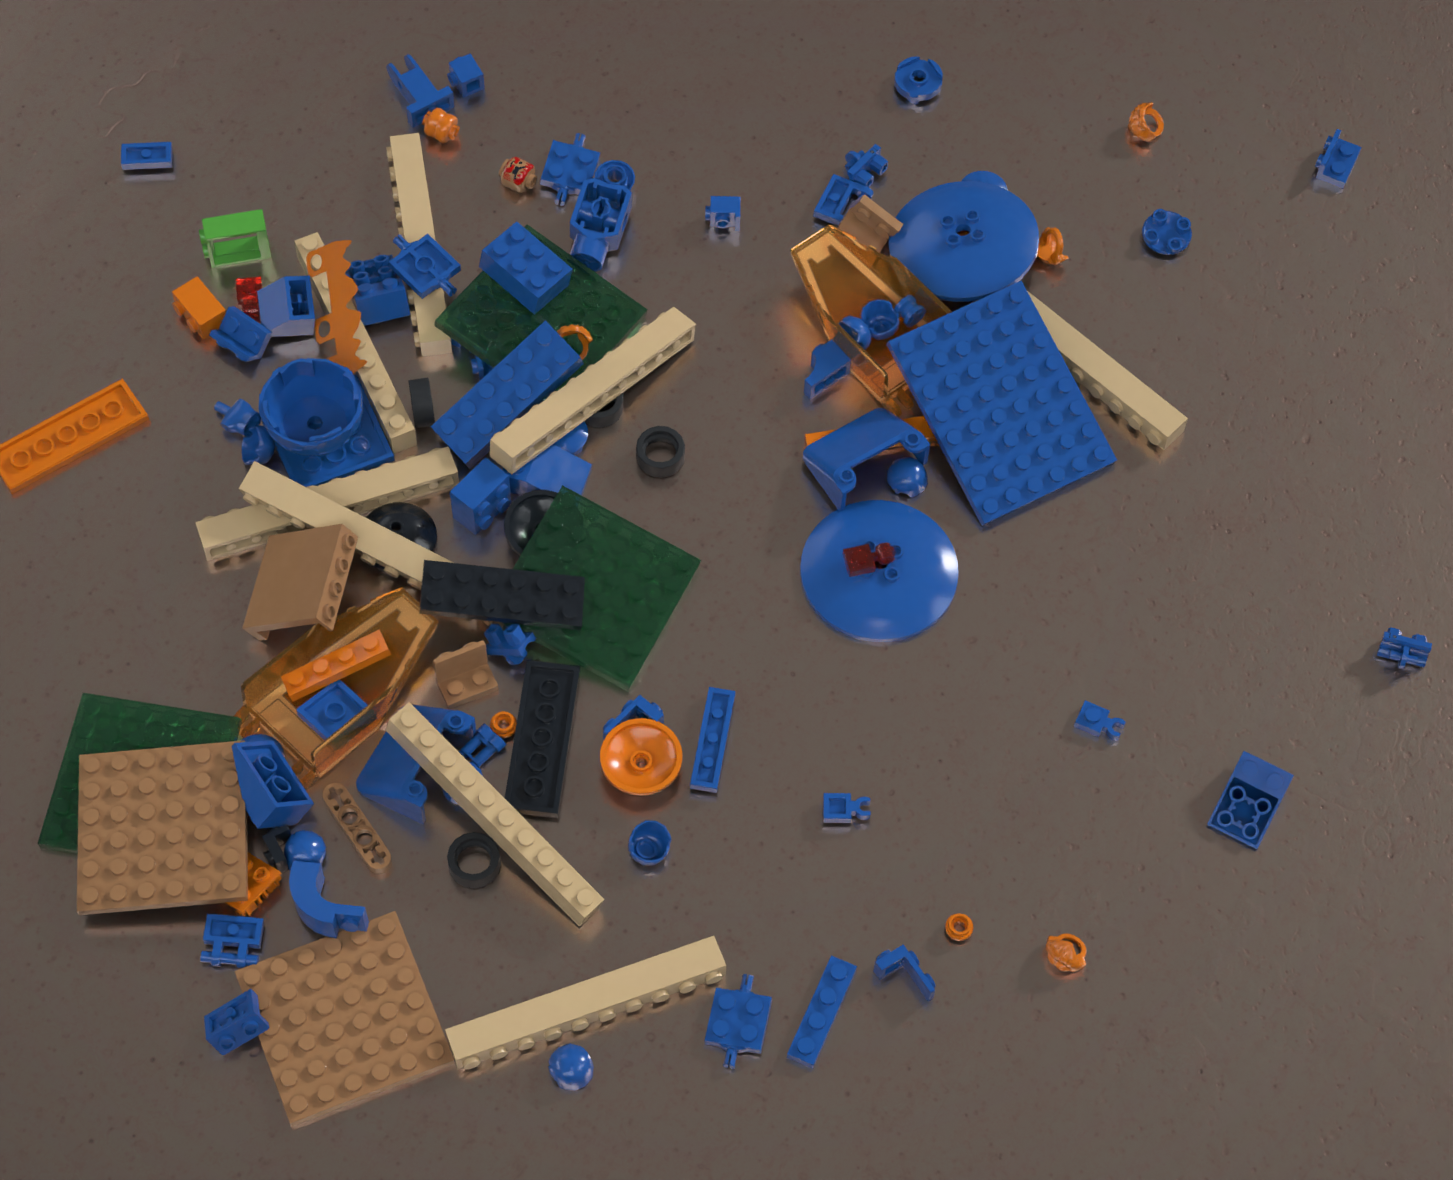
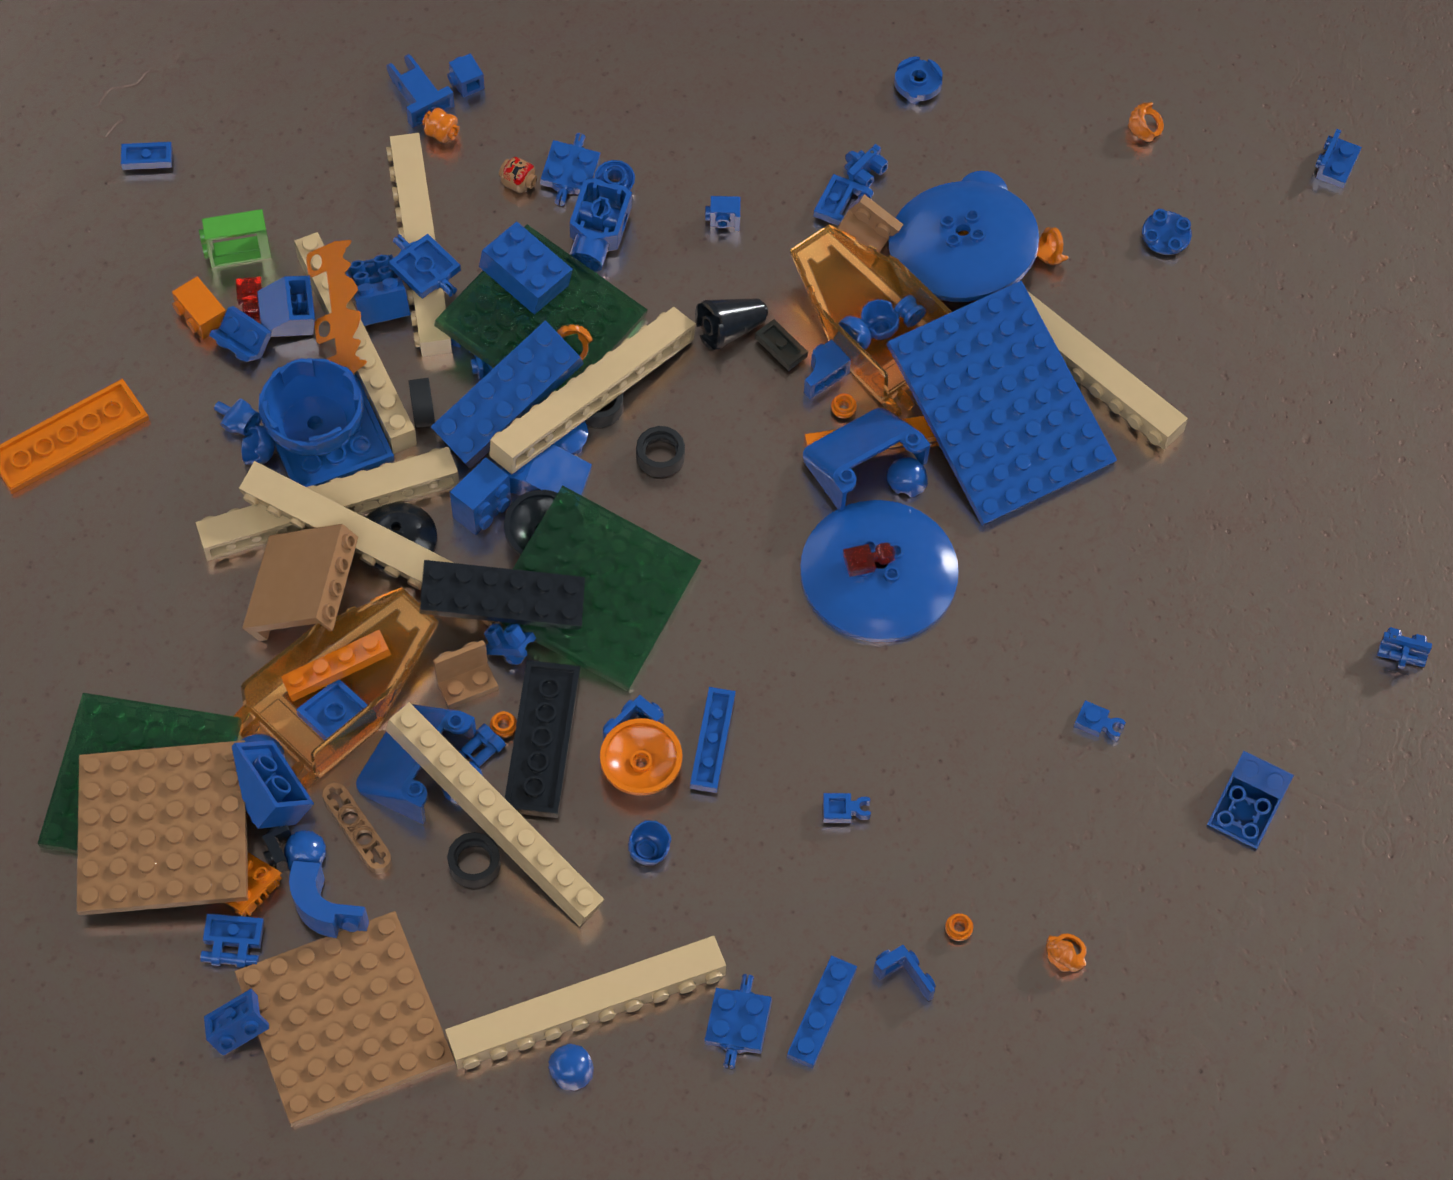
(728, 319): none -> black cone
(781, 344): none -> pearl dark grey plate
(843, 400): none -> orange plate

